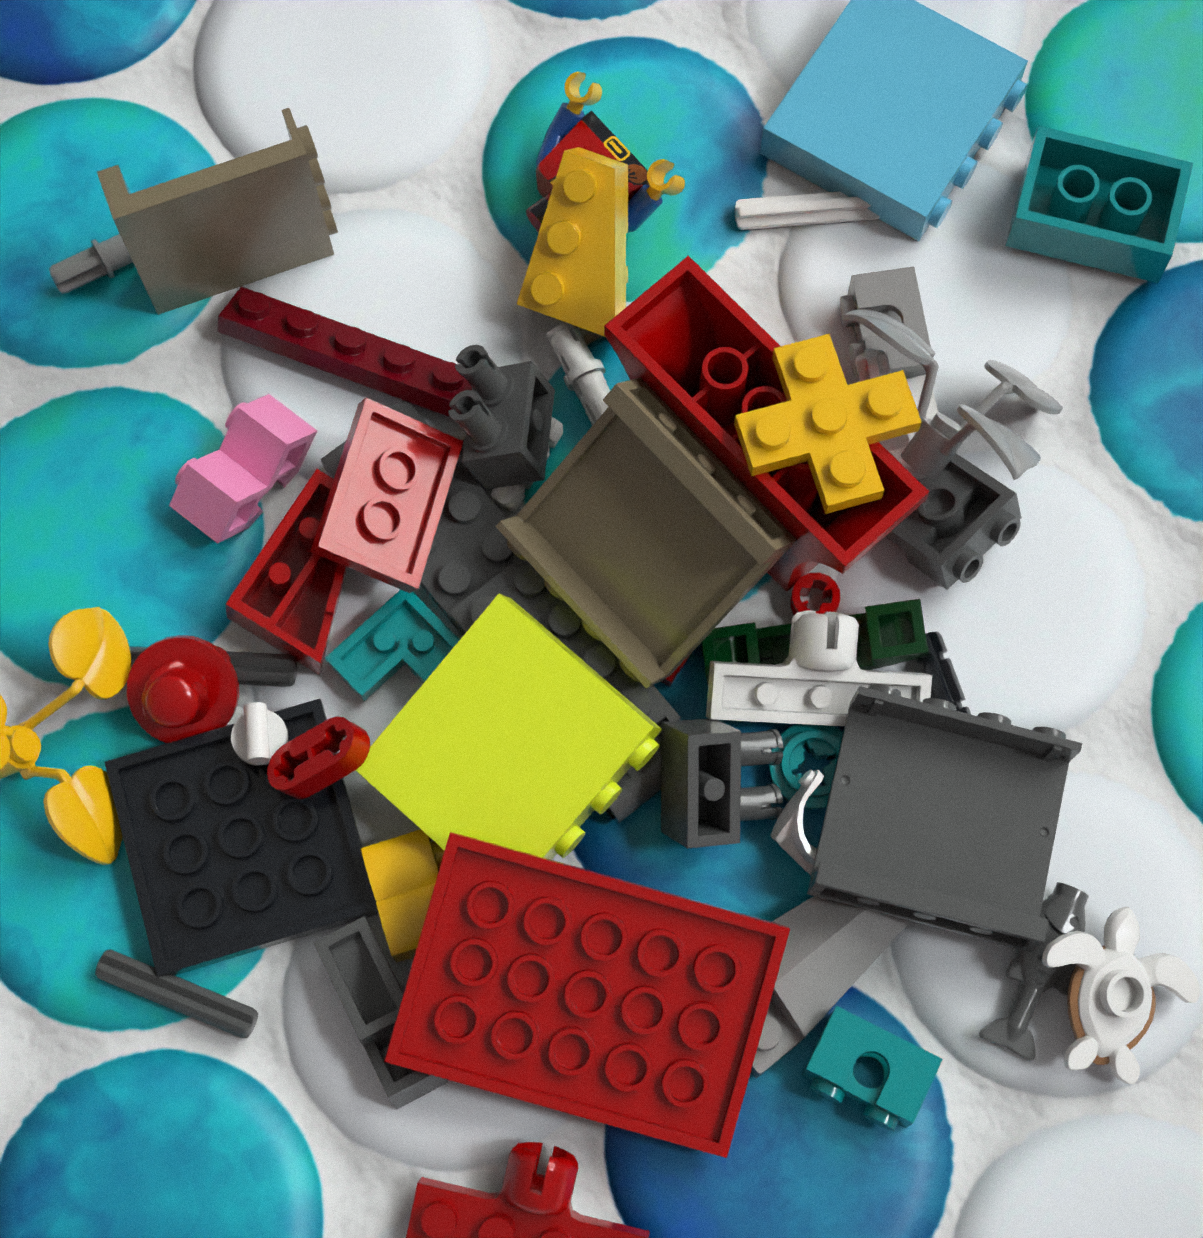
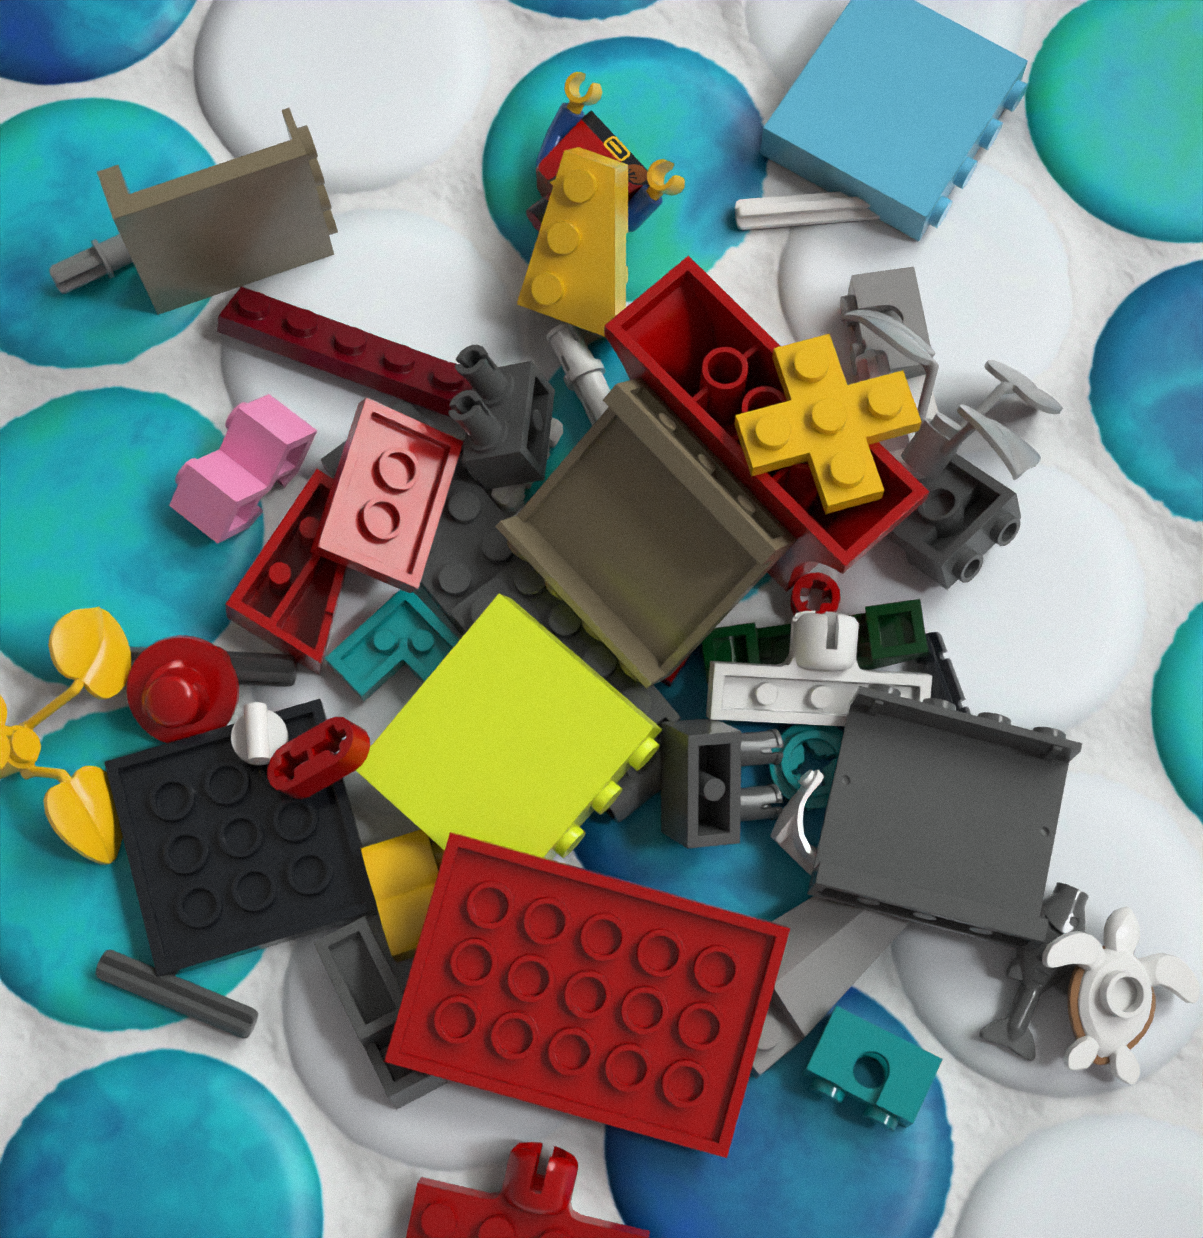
(1099, 204): teal brick -> none

